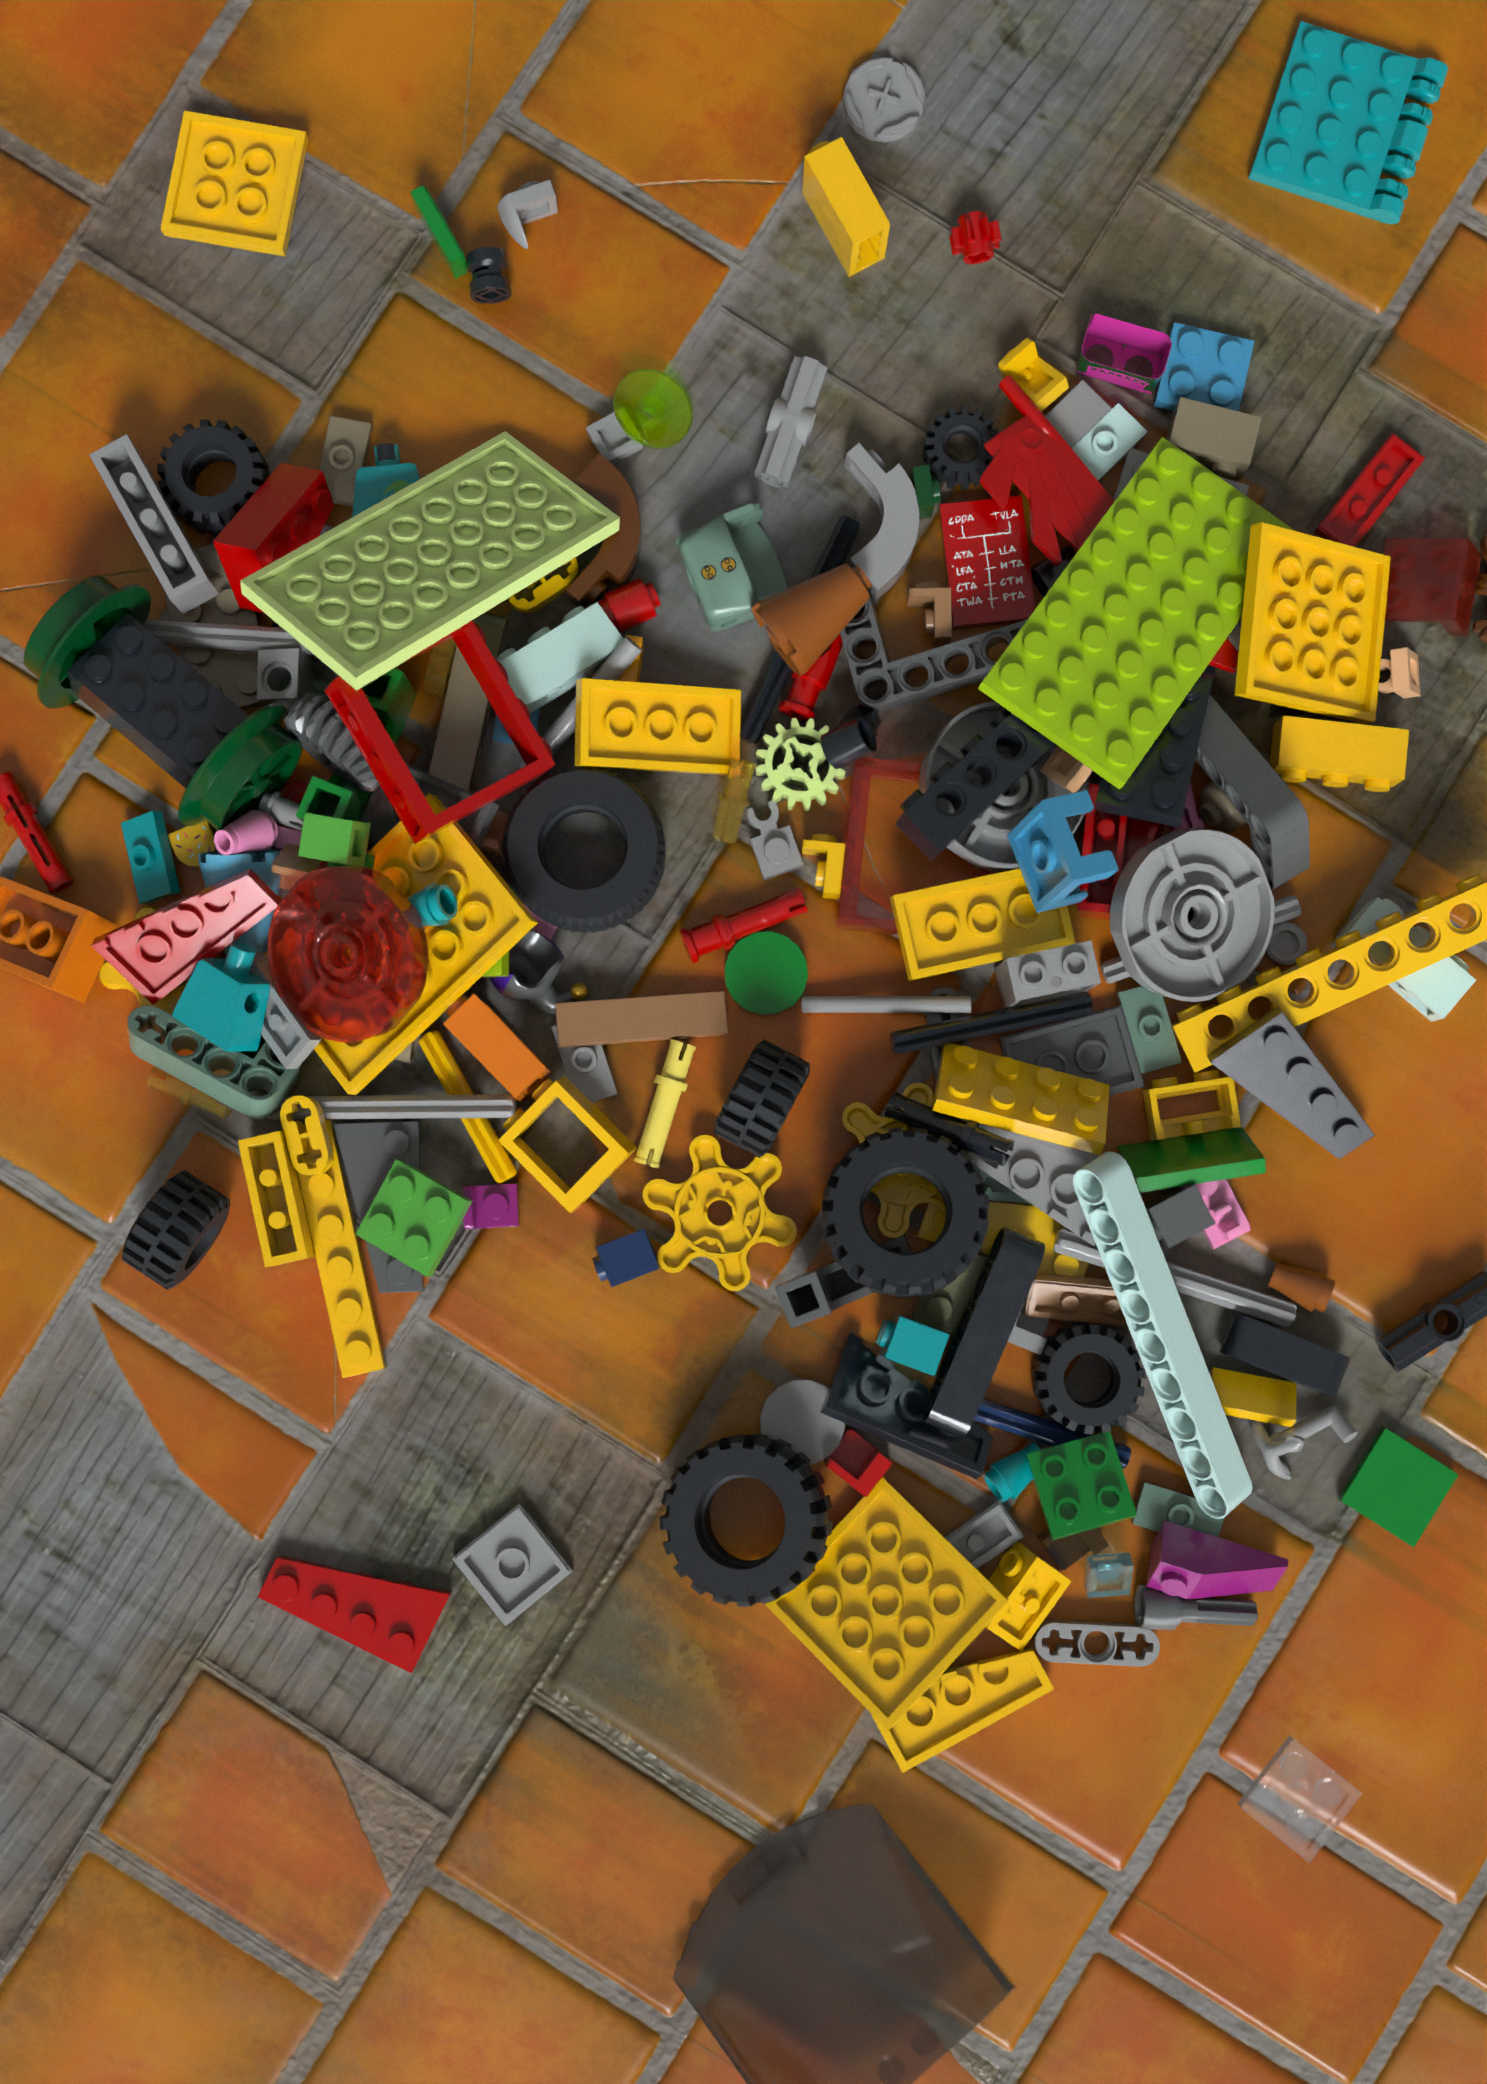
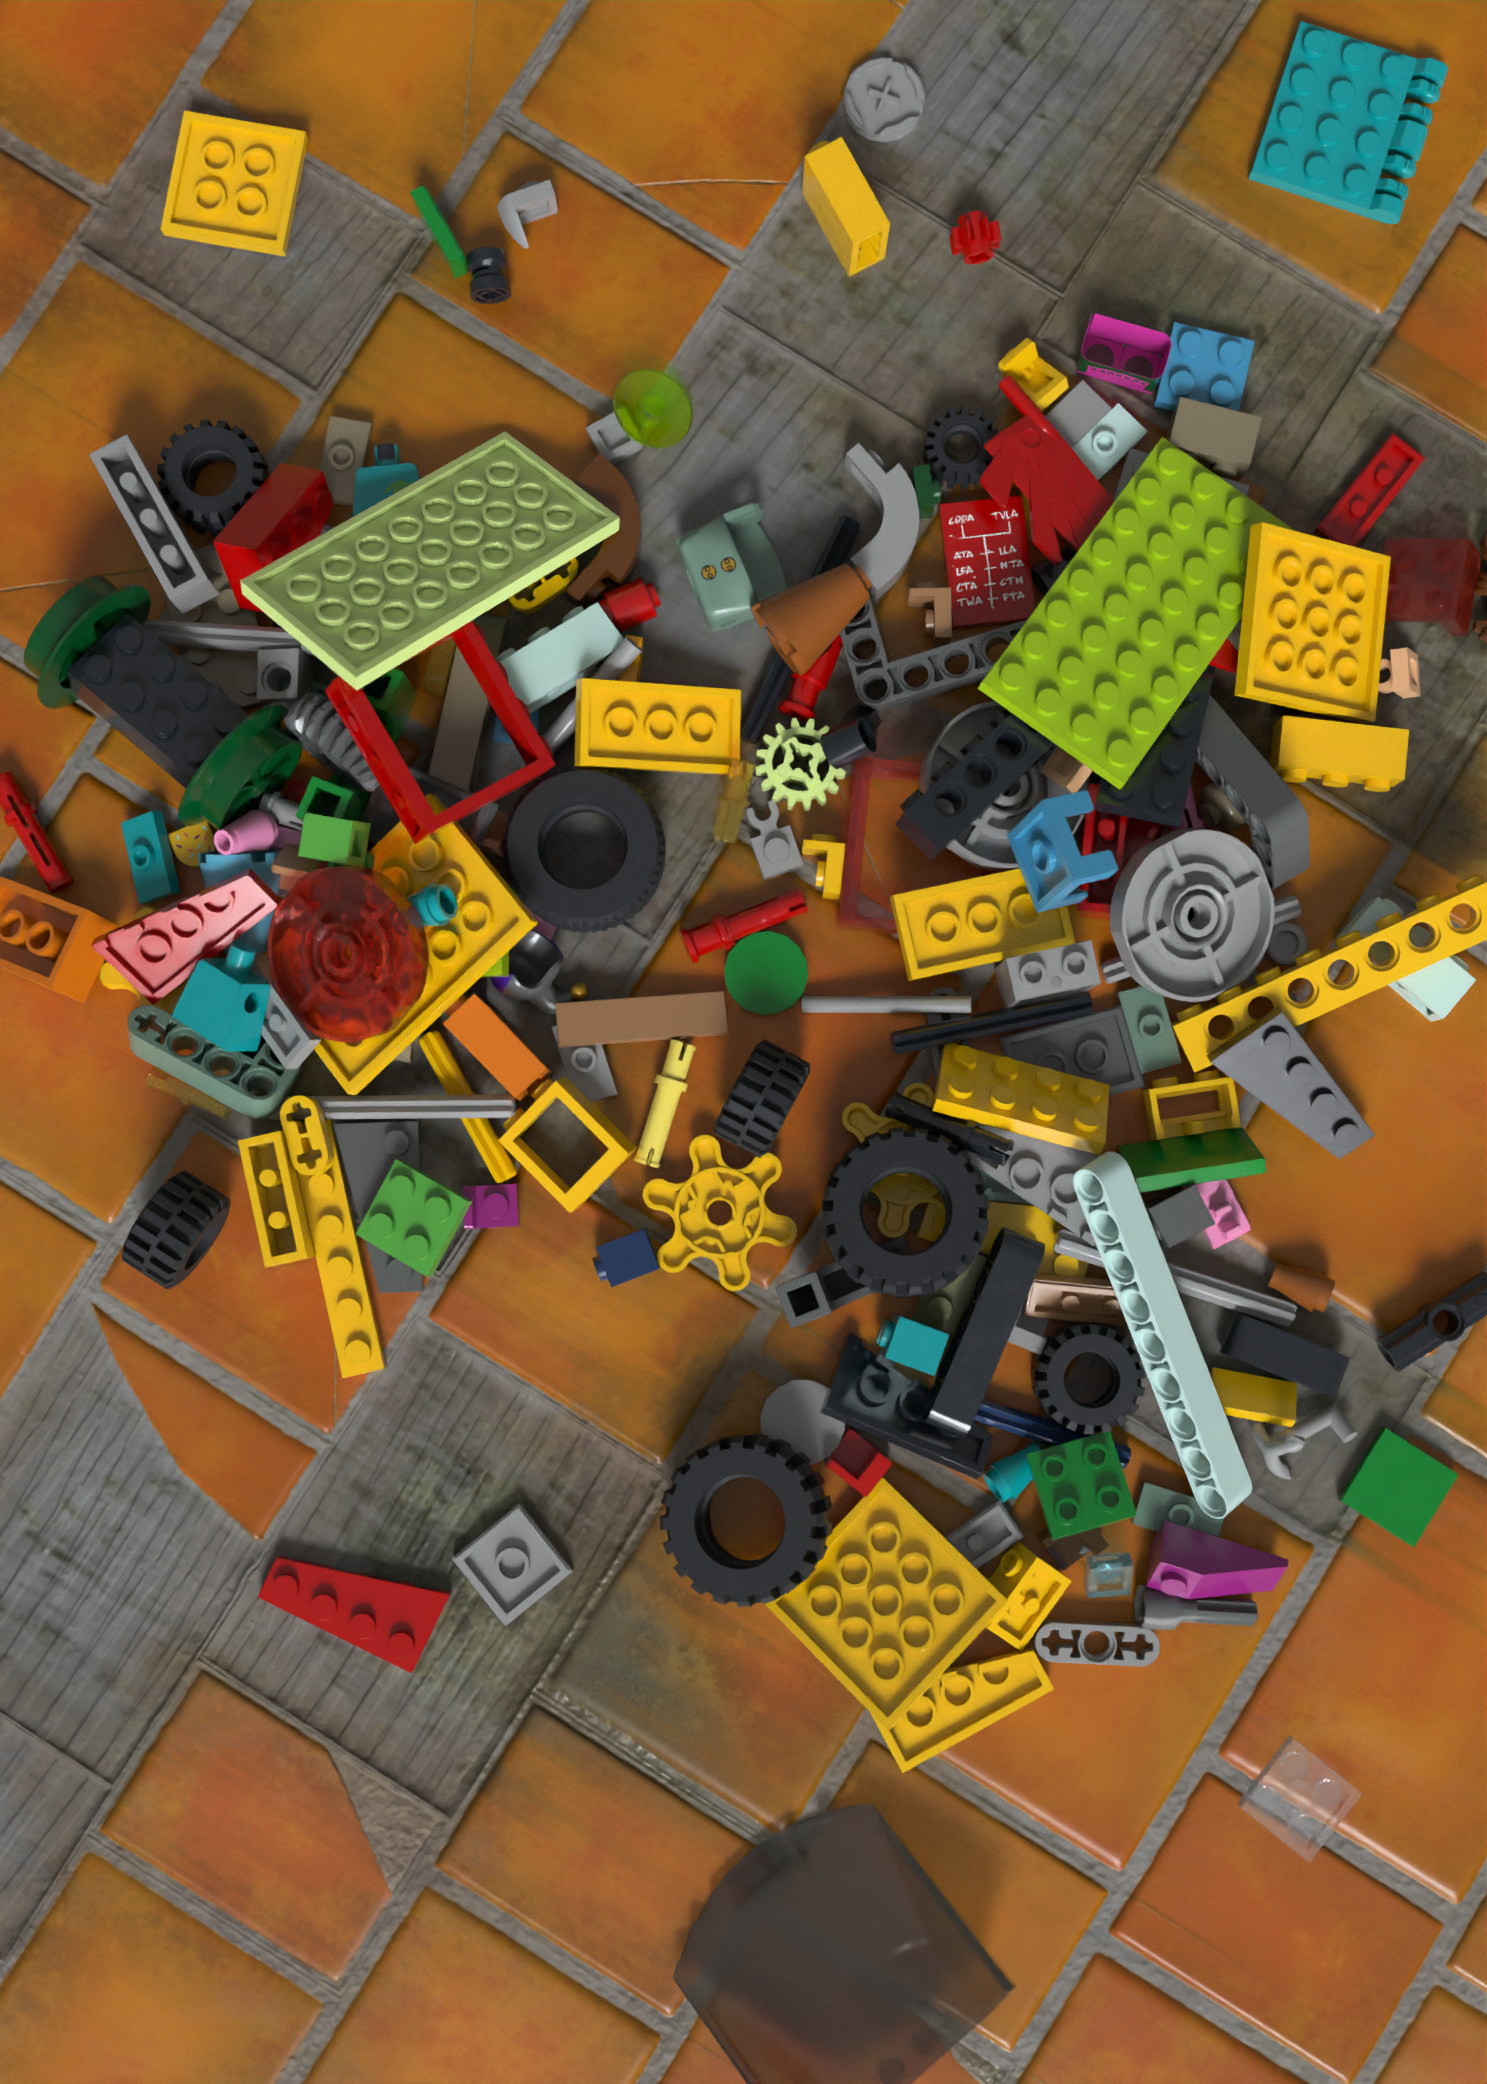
(791, 422): light grey piece -> none

